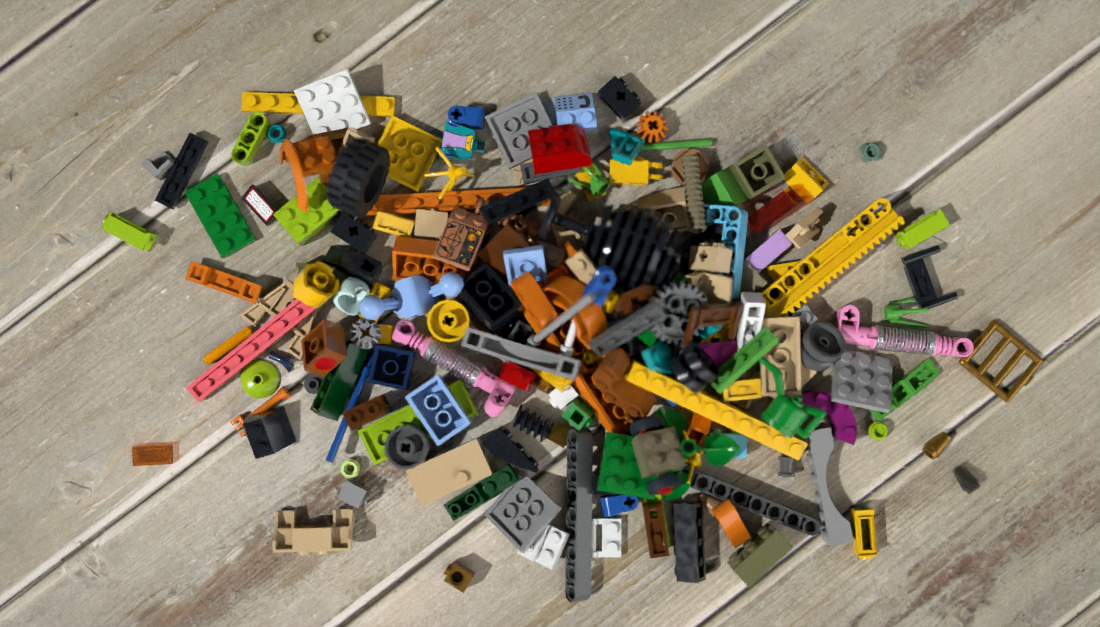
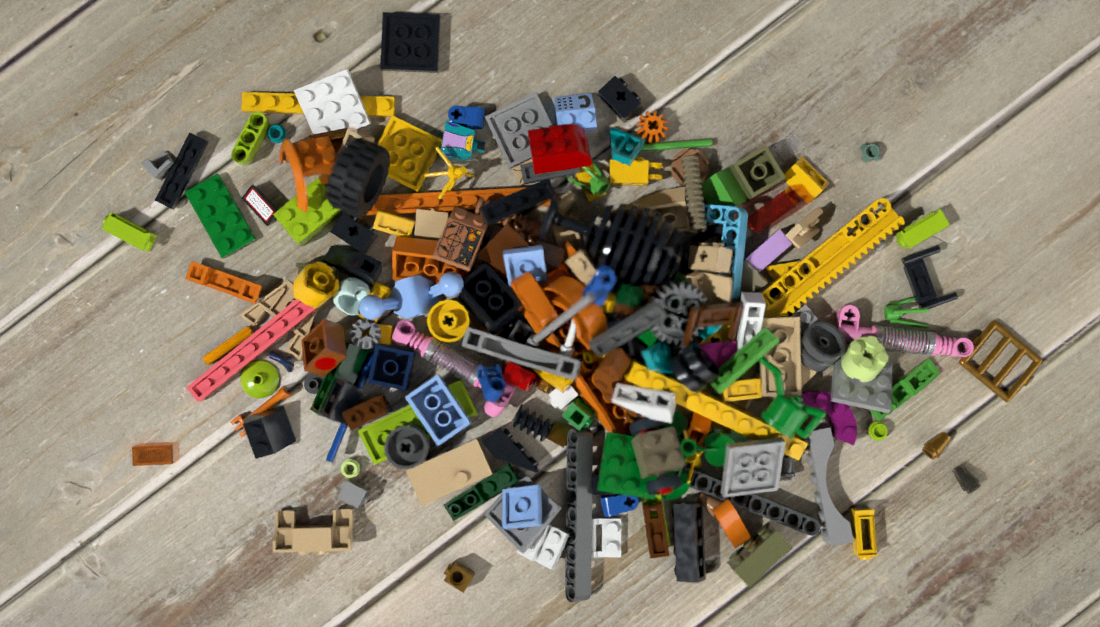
(340, 399): none -> black brick
(410, 42): none -> black plate
(491, 382): none -> blue piece
(521, 507): none -> light blue plate
(629, 295): none -> dark green bracket
(647, 402): none -> white slope
(752, 467): none -> light grey plate
(864, 358): none -> yellowish green brick

